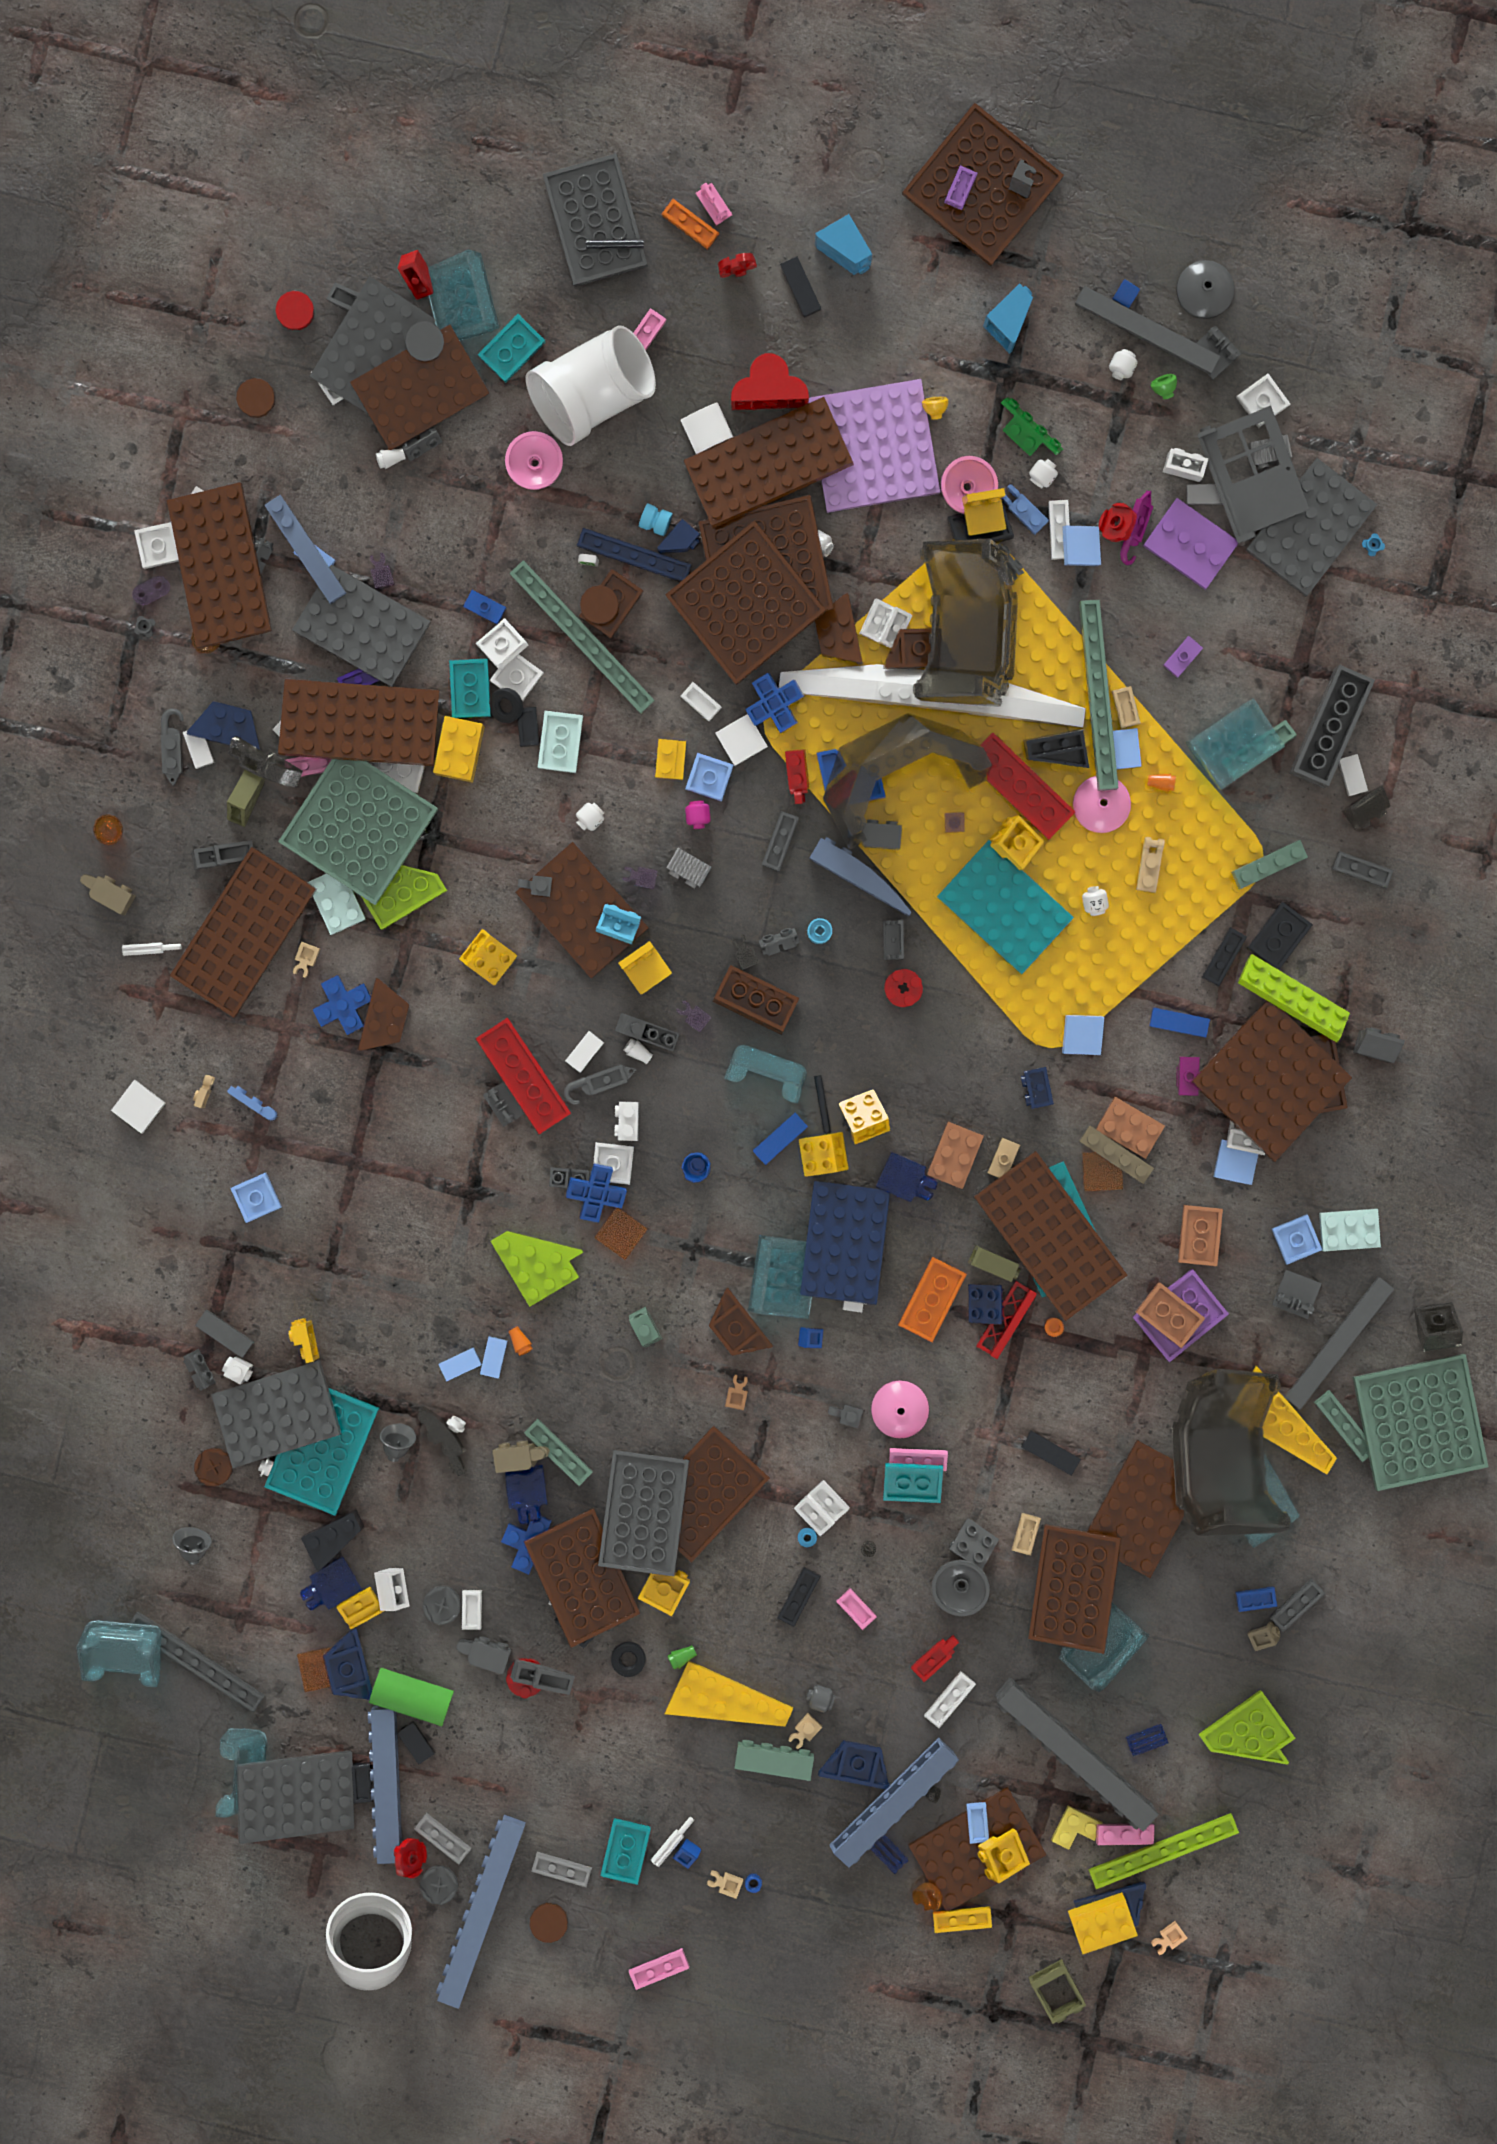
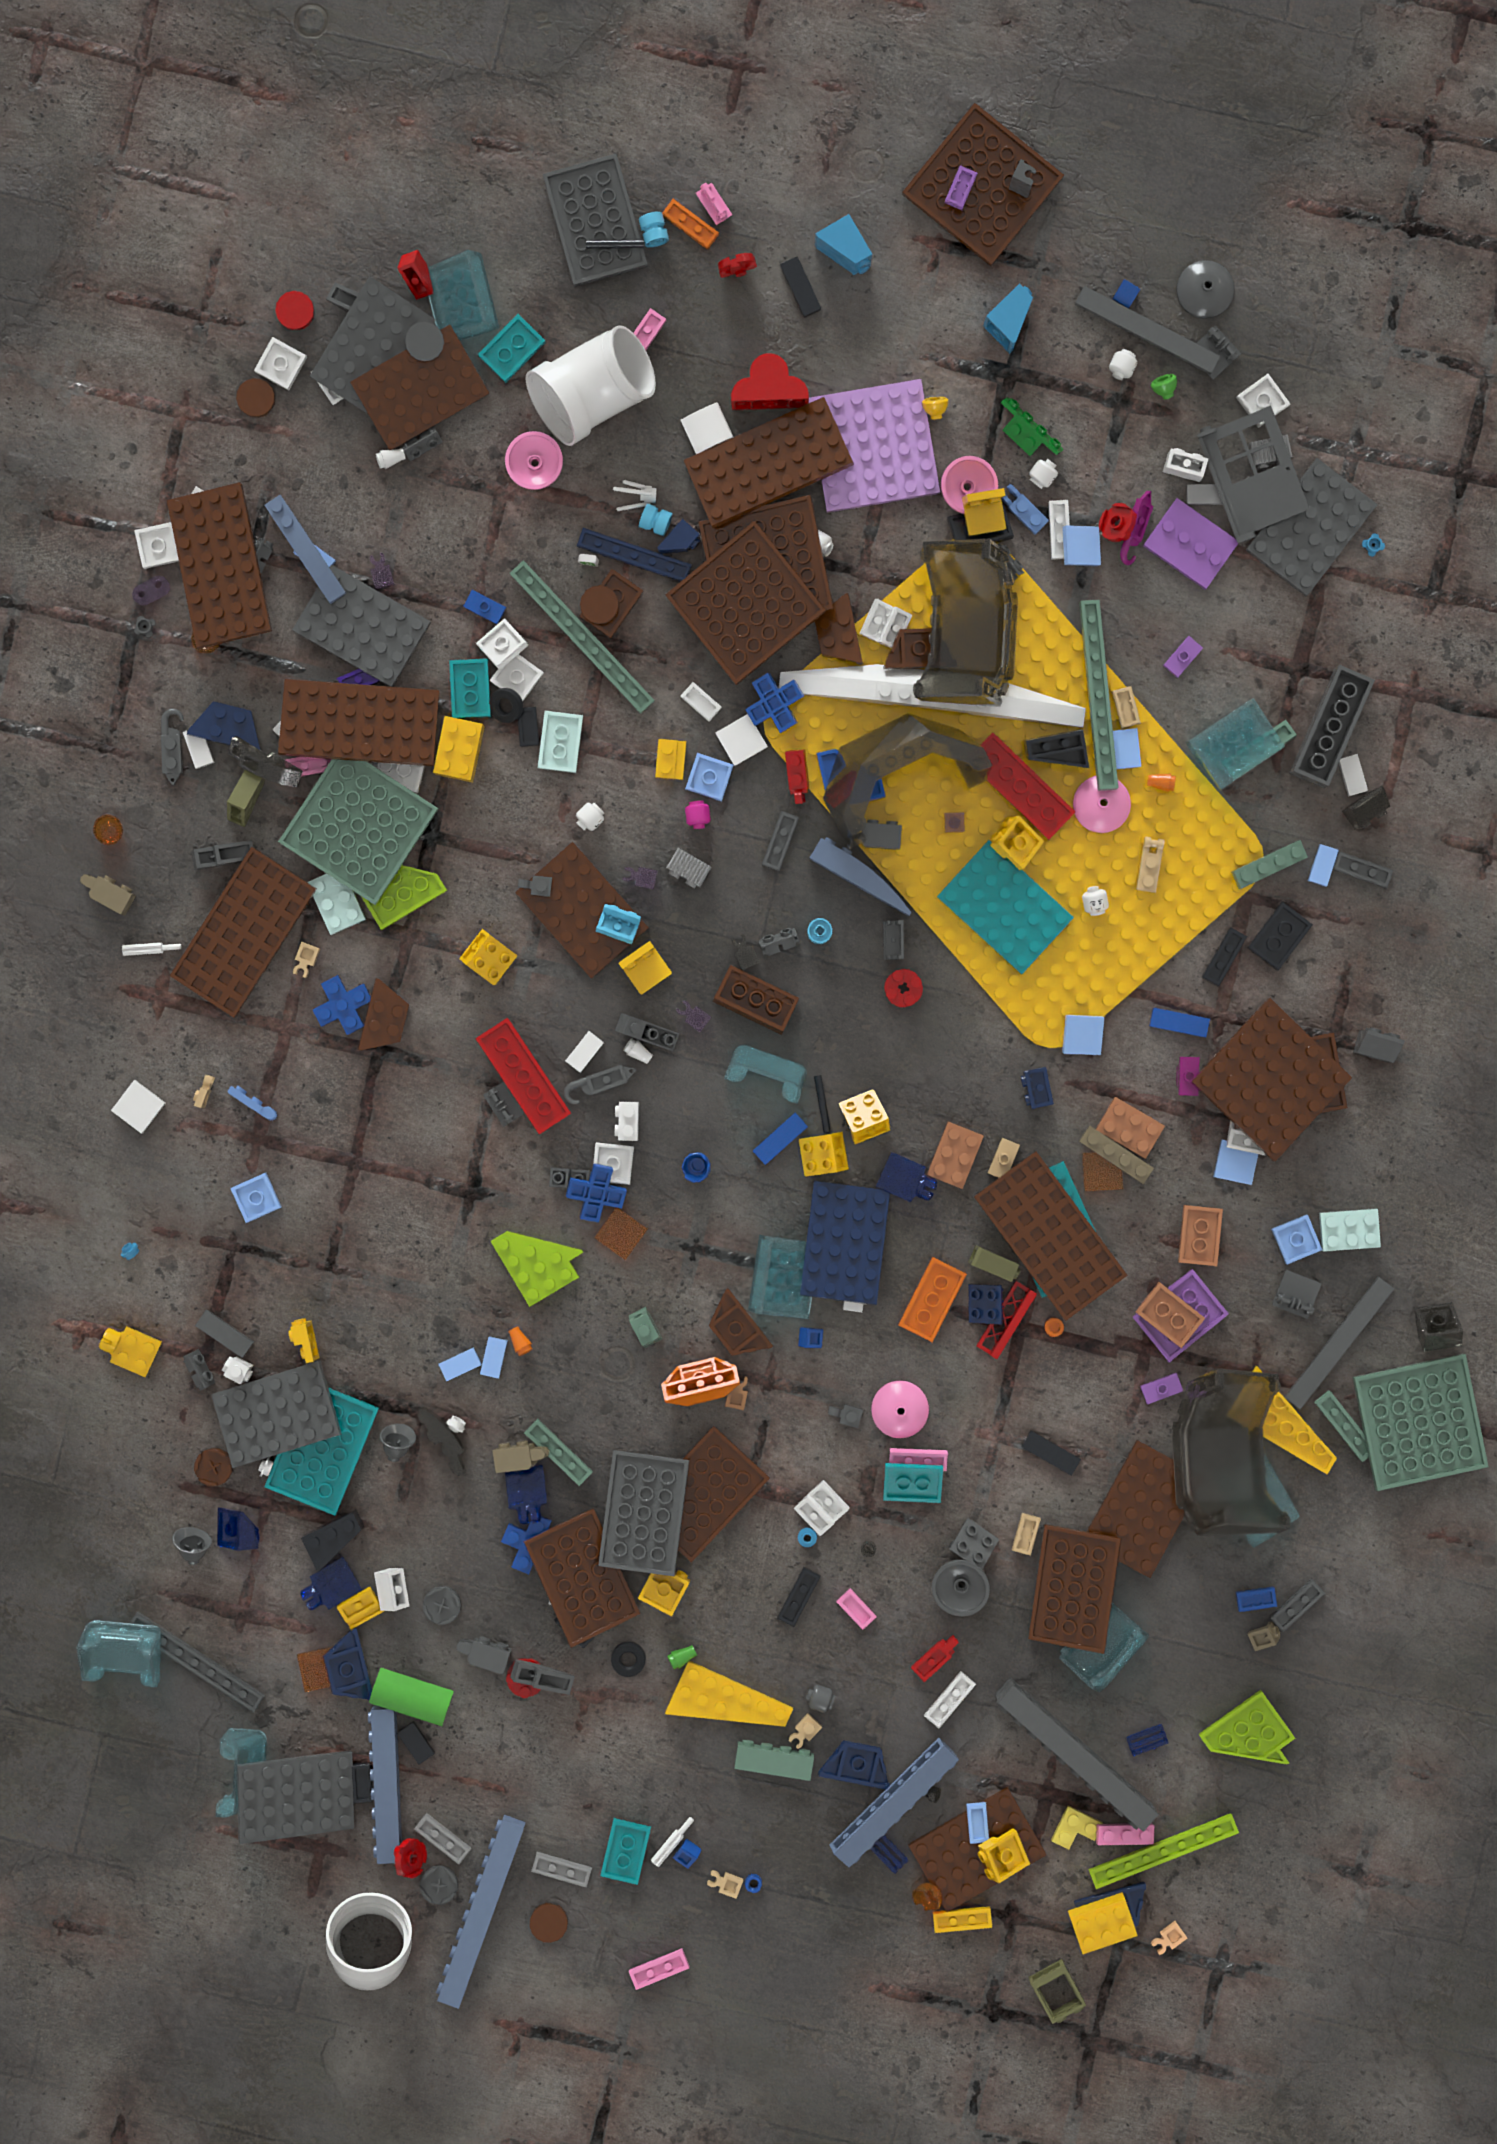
(129, 1251): none -> dark azure plate
(130, 1349): none -> yellow plate
(236, 1530): none -> clear blue slope
(280, 363): none -> white plate
(471, 1609): white tile -> none
(647, 493): none -> white plant
(652, 225): none -> medium azure wheel
(700, 1382): none -> orange wedge
(1161, 1388): none -> medium lavender plate
(1294, 998): lime plate -> none
(1323, 865): none -> light blue tile

